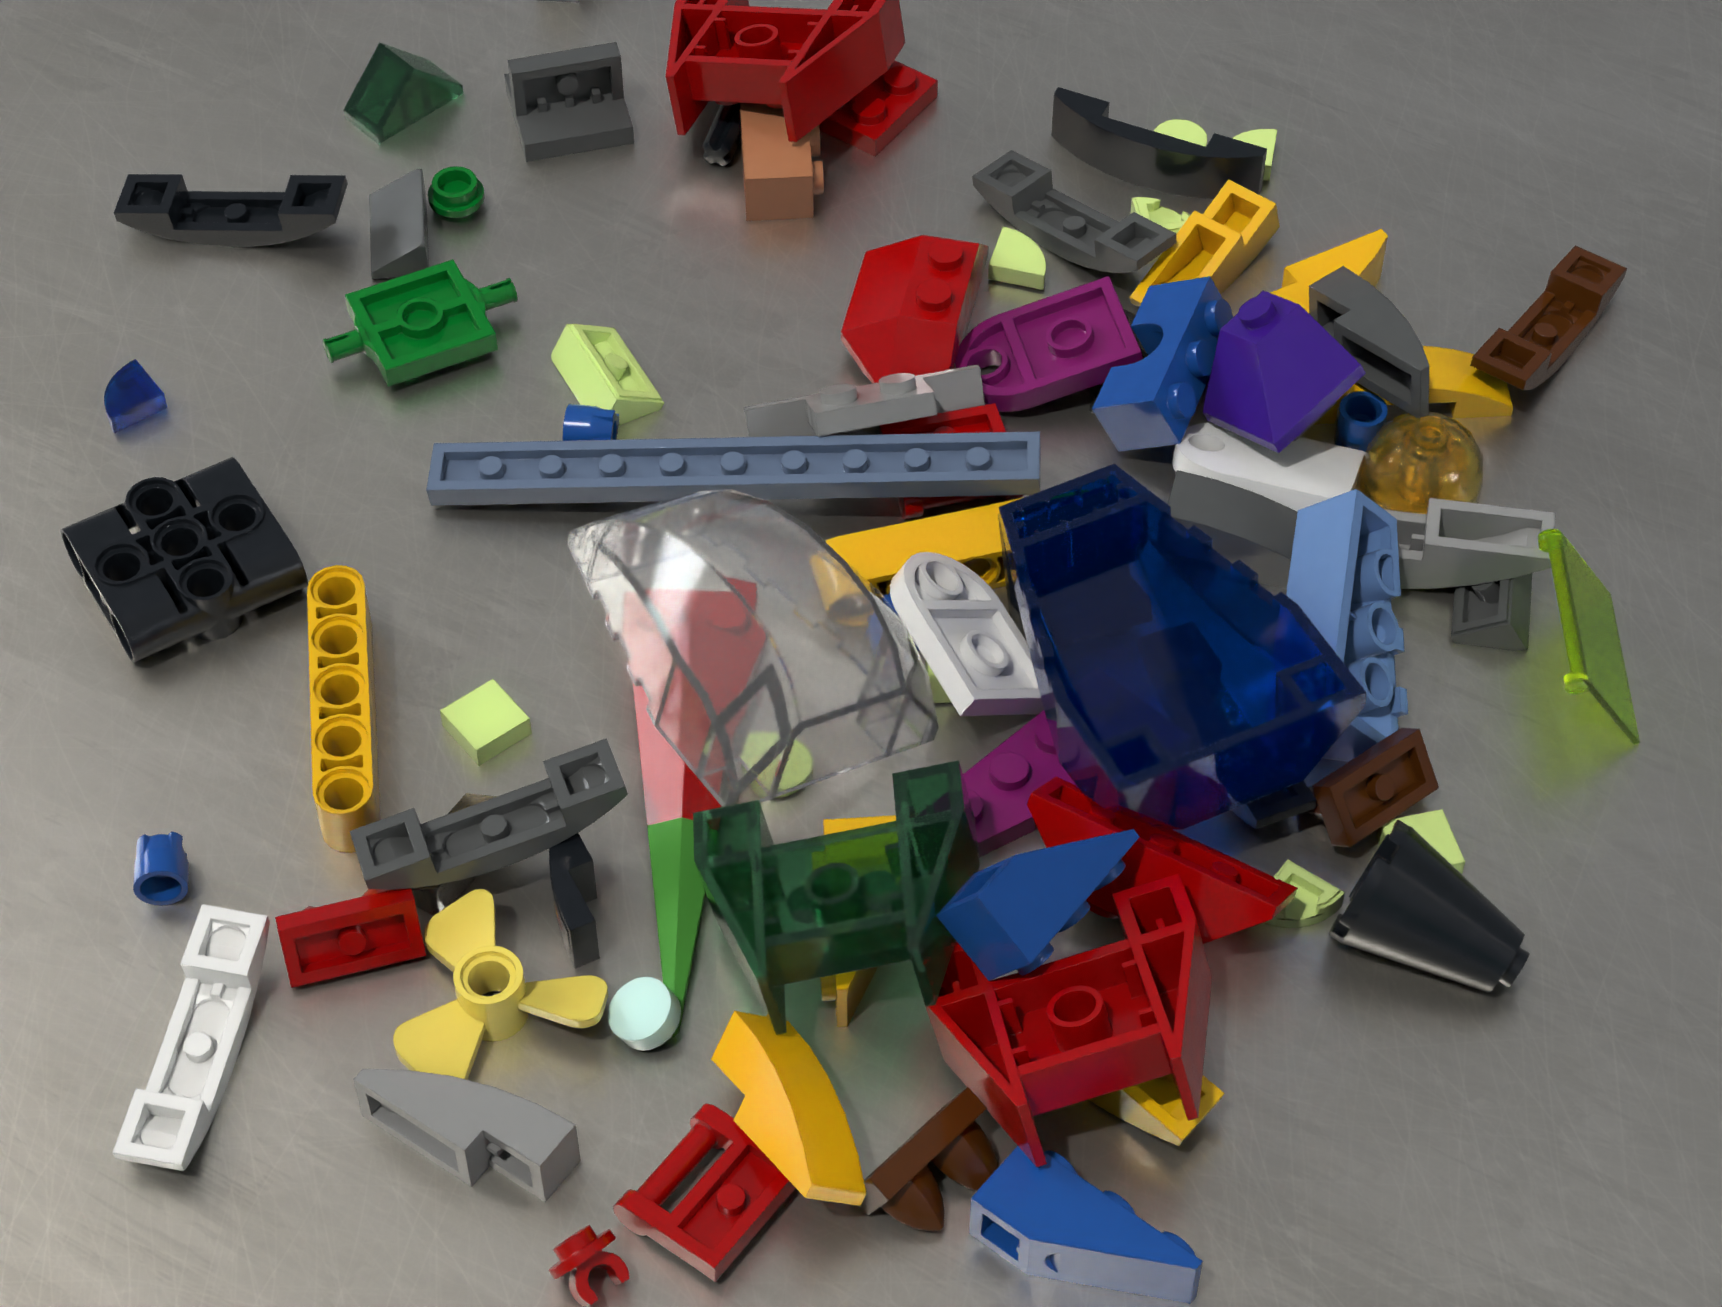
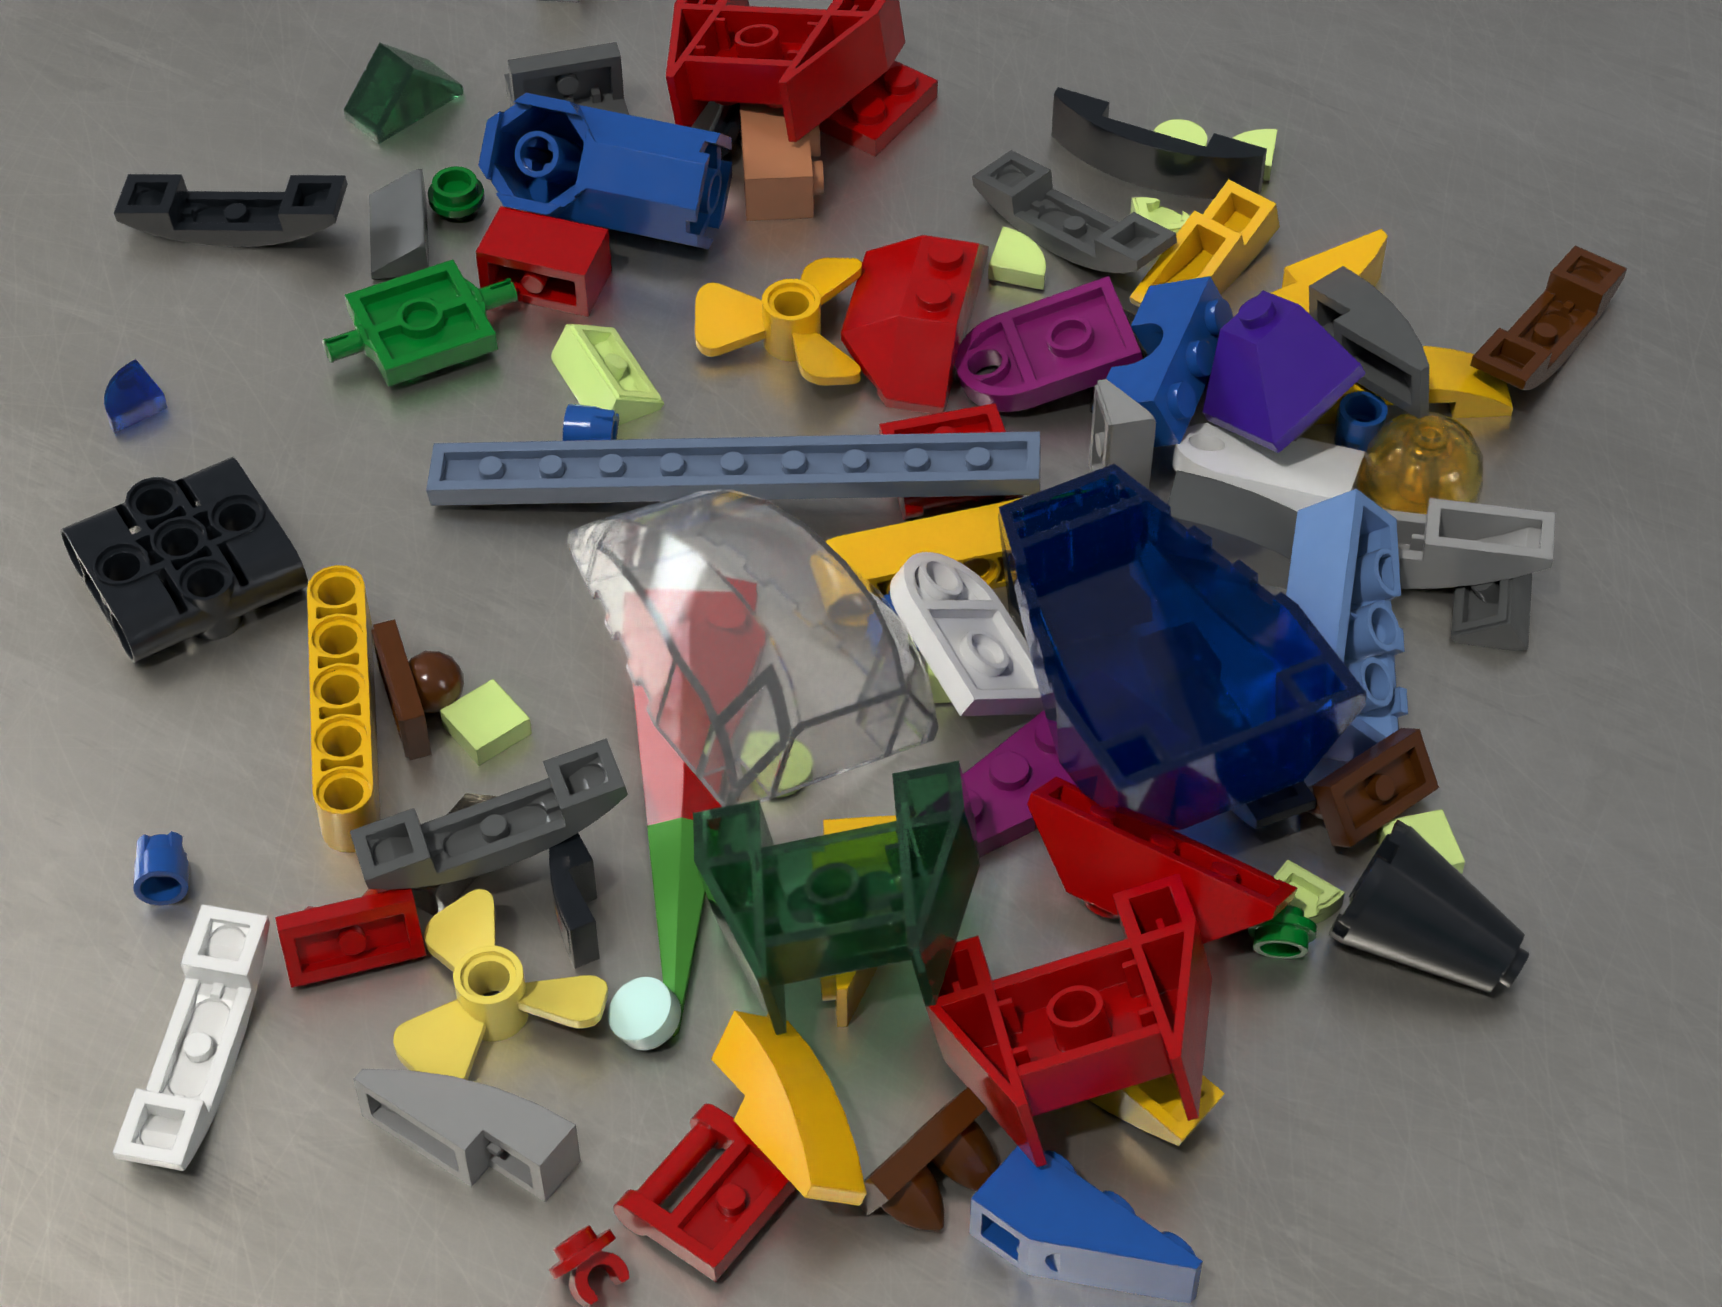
(414, 686): none -> reddish brown tile
(547, 259): none -> red brick
(608, 169): none -> blue brick
(784, 319): none -> yellow piece
(861, 409): light grey bracket -> none
(1021, 903): blue slope -> none
(1121, 433): none -> light grey slope
(1284, 935): none -> green plate
(1589, 633): clear neon green piece -> none

